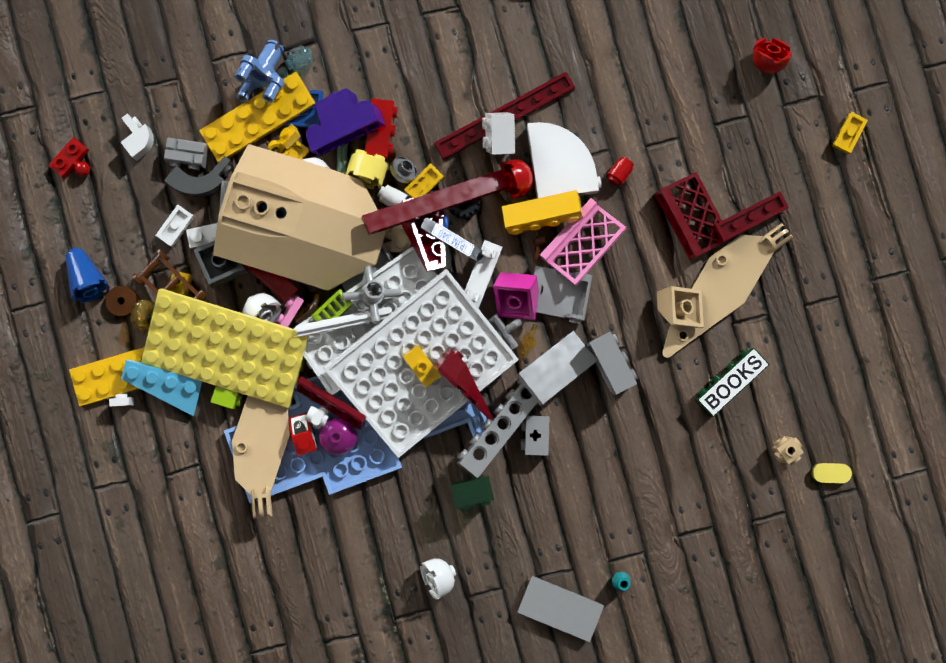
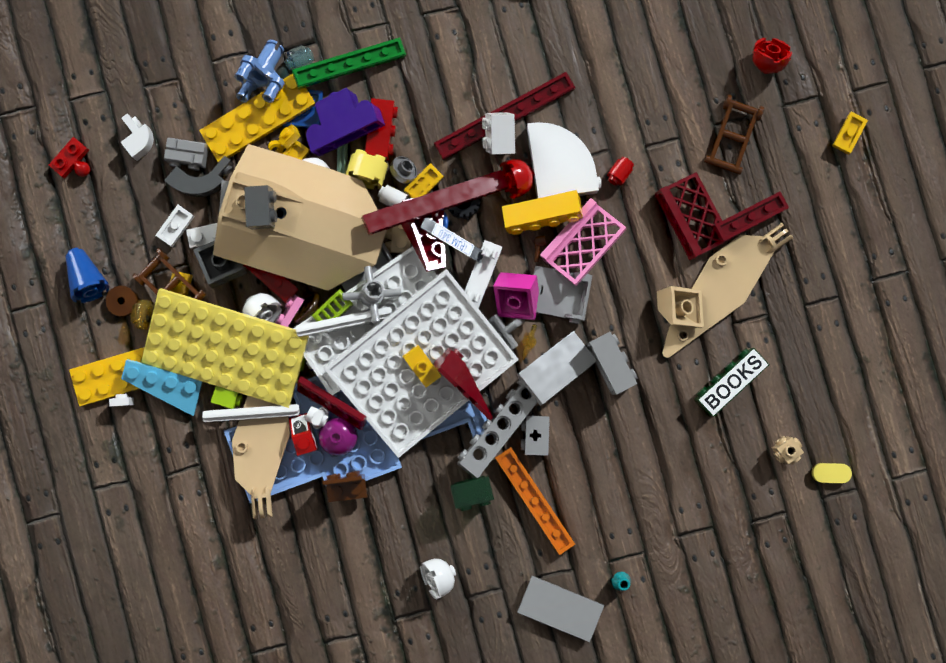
(250, 413): none -> white axle
(260, 207): none -> dark grey brick
(345, 488): none -> reddish brown bracket
(348, 63): none -> green tile
(535, 501): none -> orange plate
(756, 116): none -> reddish brown piece

